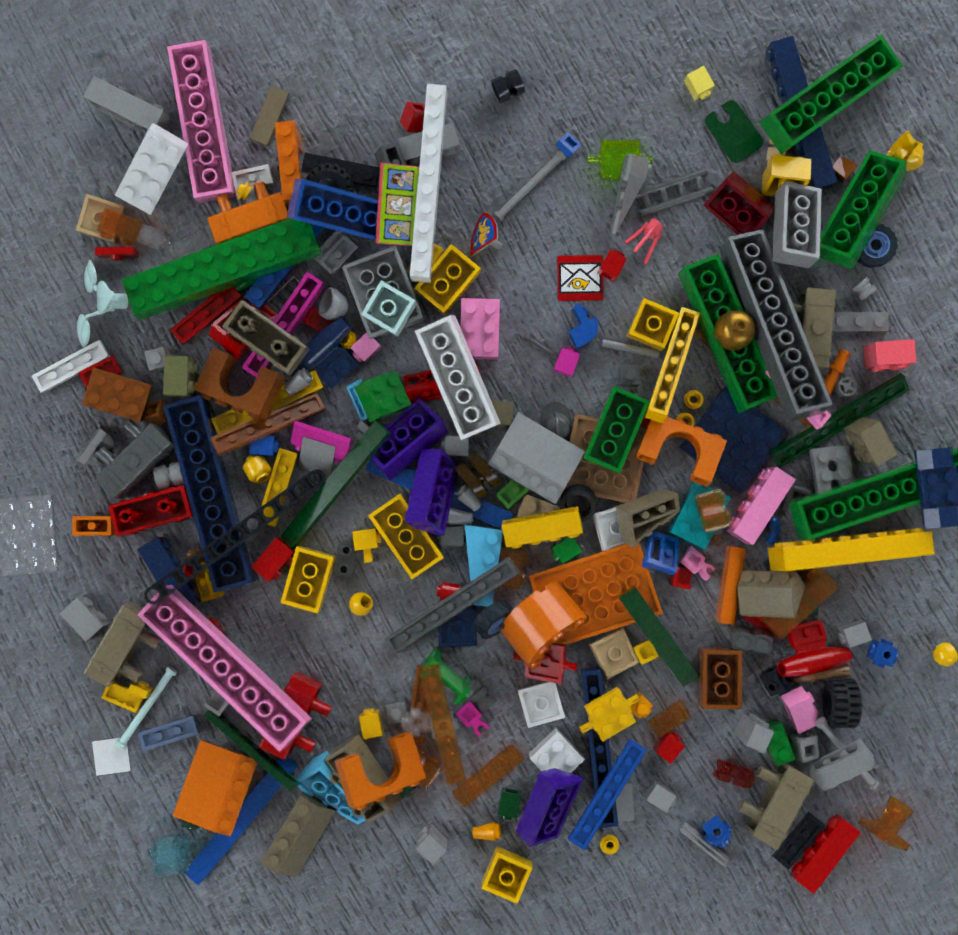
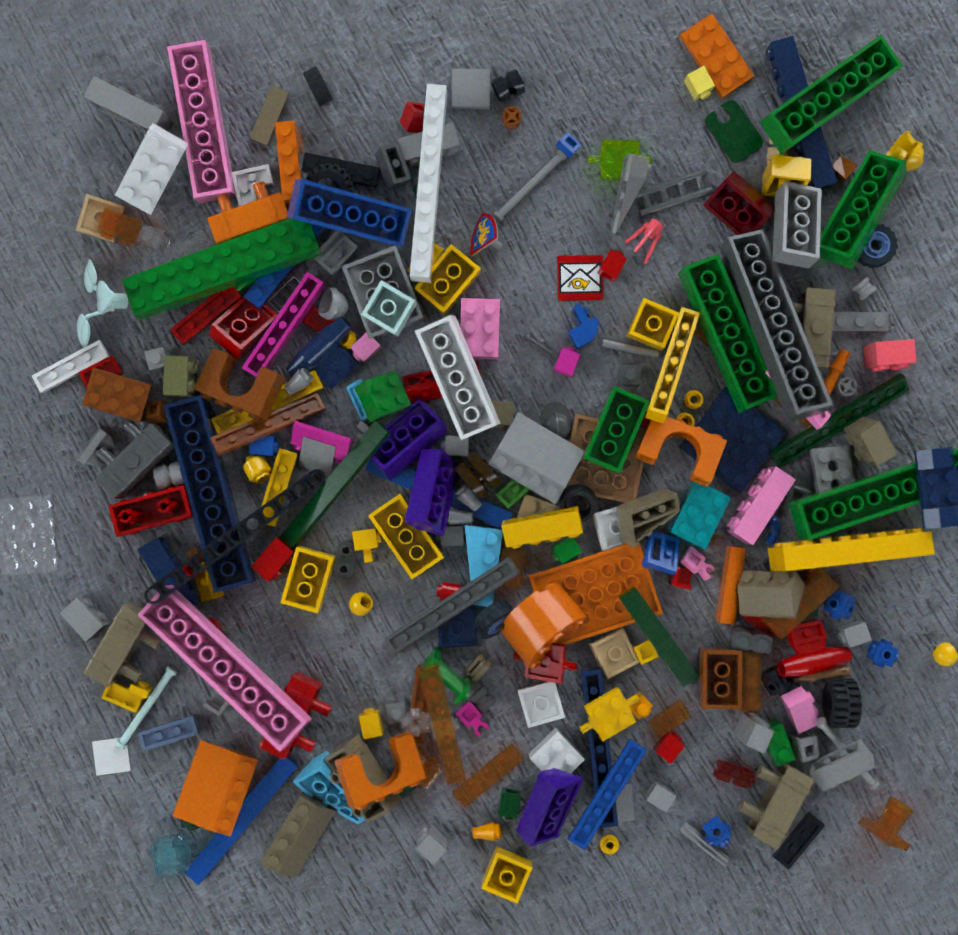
(92, 526): orange brick -> none
(116, 253): red plate -> none
(244, 190): yellow plate -> none
(253, 750): dark green tile -> none
(266, 338): dark tan piece -> none
(318, 86): none -> black tyre
(396, 204): tile -> none
(470, 88): none -> light grey tile
(478, 669): none -> dark tan wheel
(511, 113): none -> dark orange wheel
(712, 510): clear orange brick -> none
(716, 52): none -> orange plate
(734, 330): pearl gold cylinder -> none
(751, 681): none -> clear orange brick
(825, 853): red brick -> none
(839, 605): none -> blue brick

